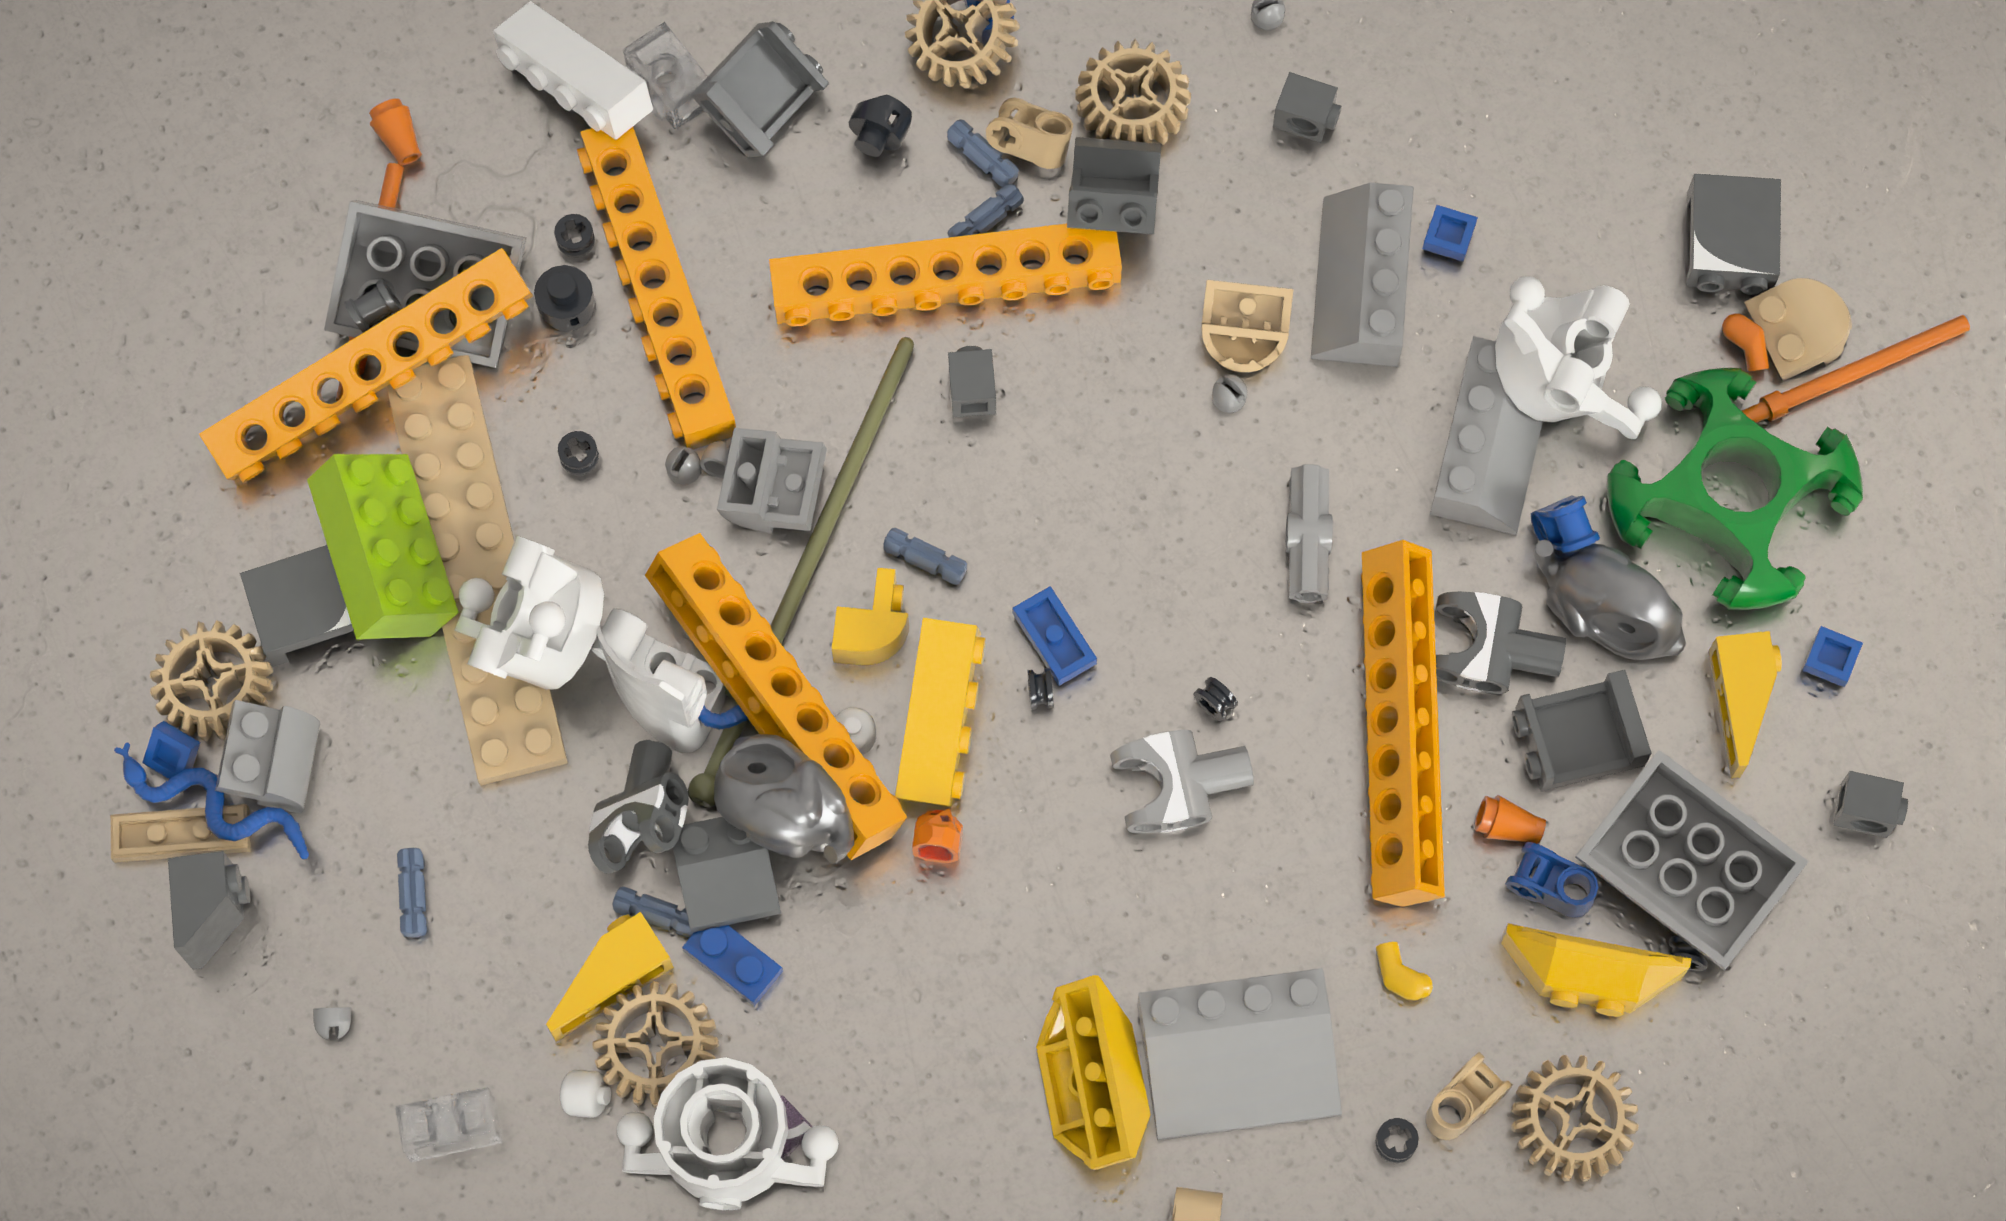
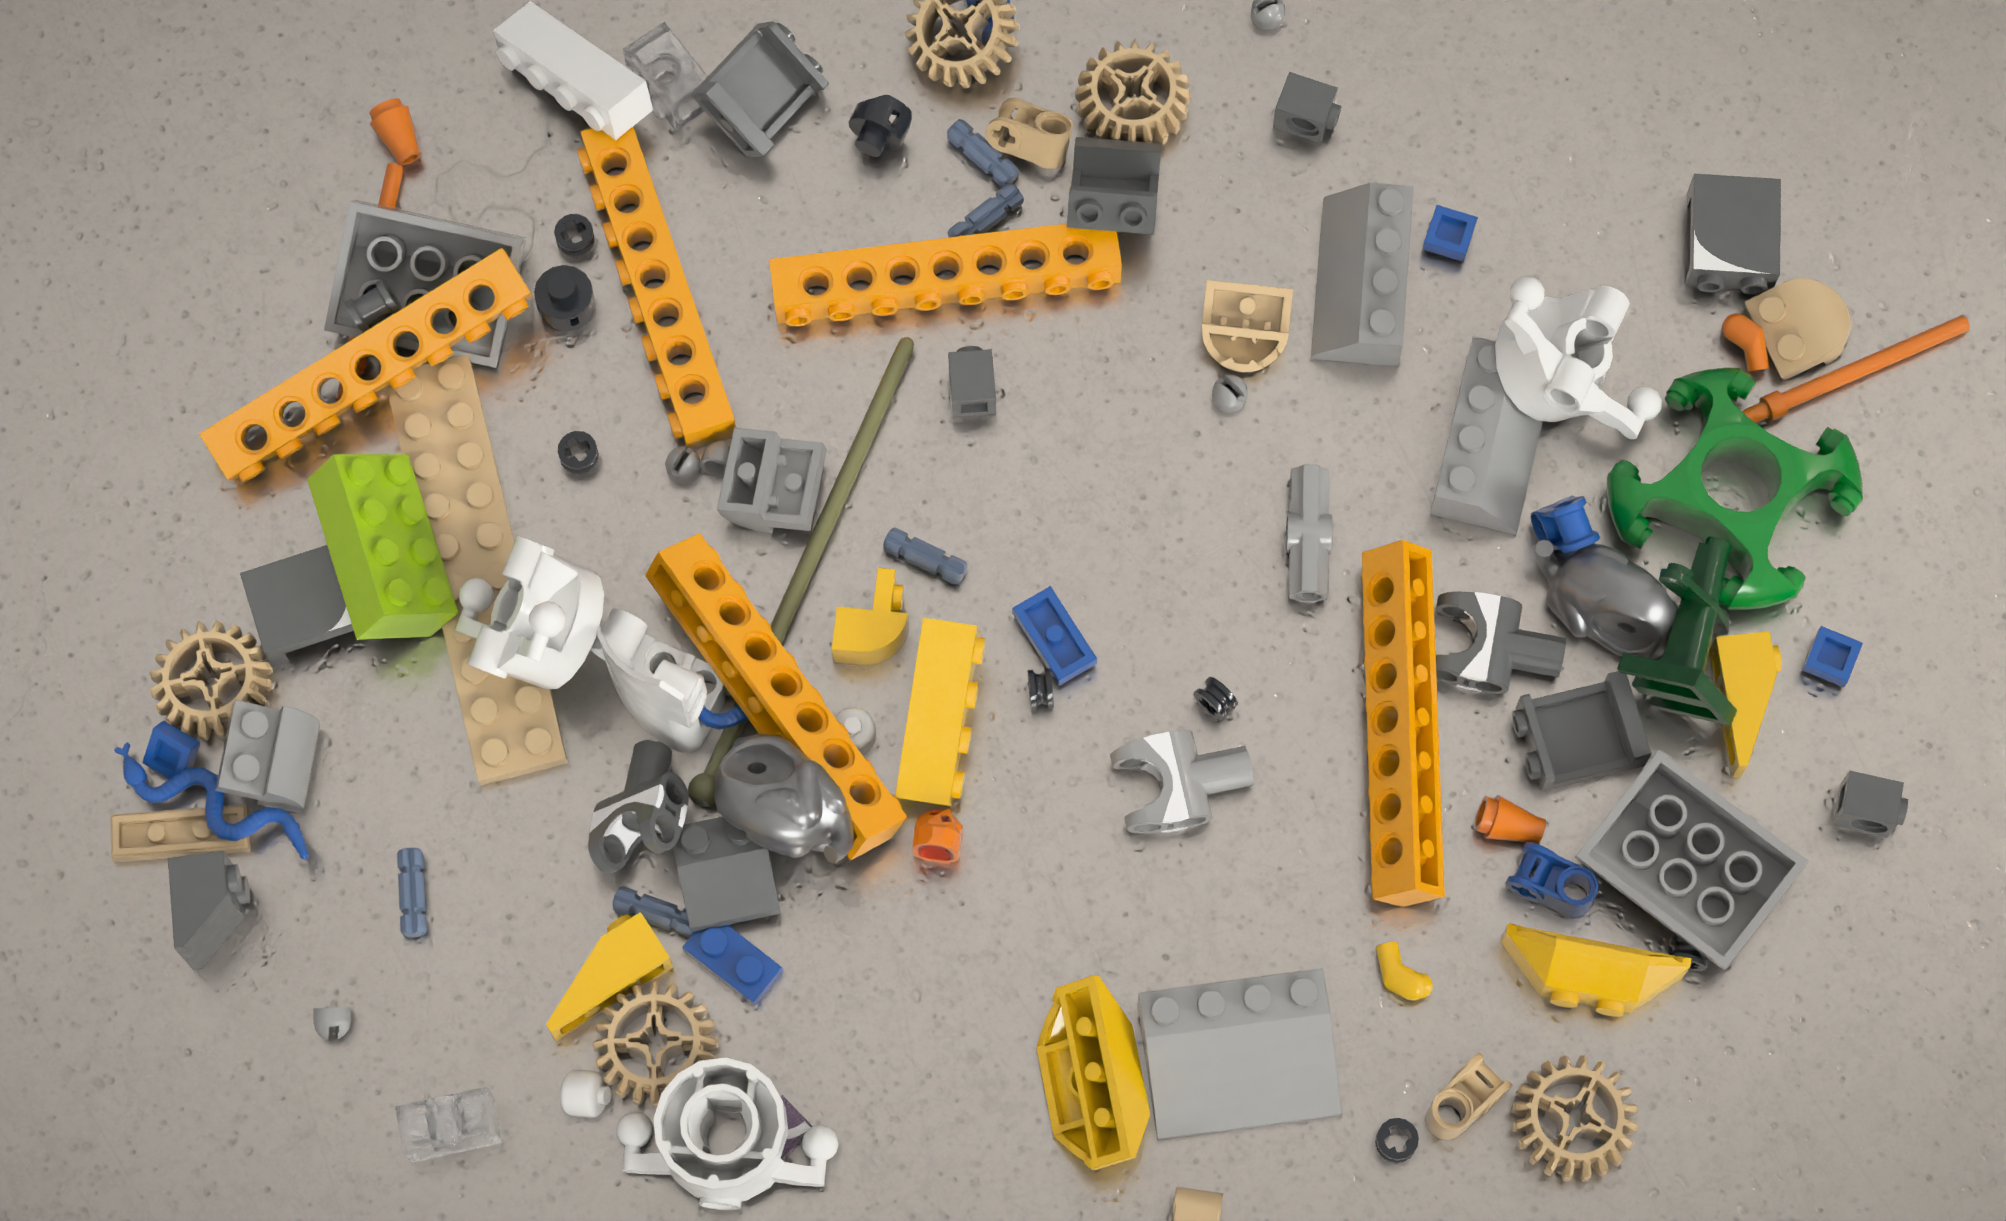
(1679, 676): none -> dark green piece

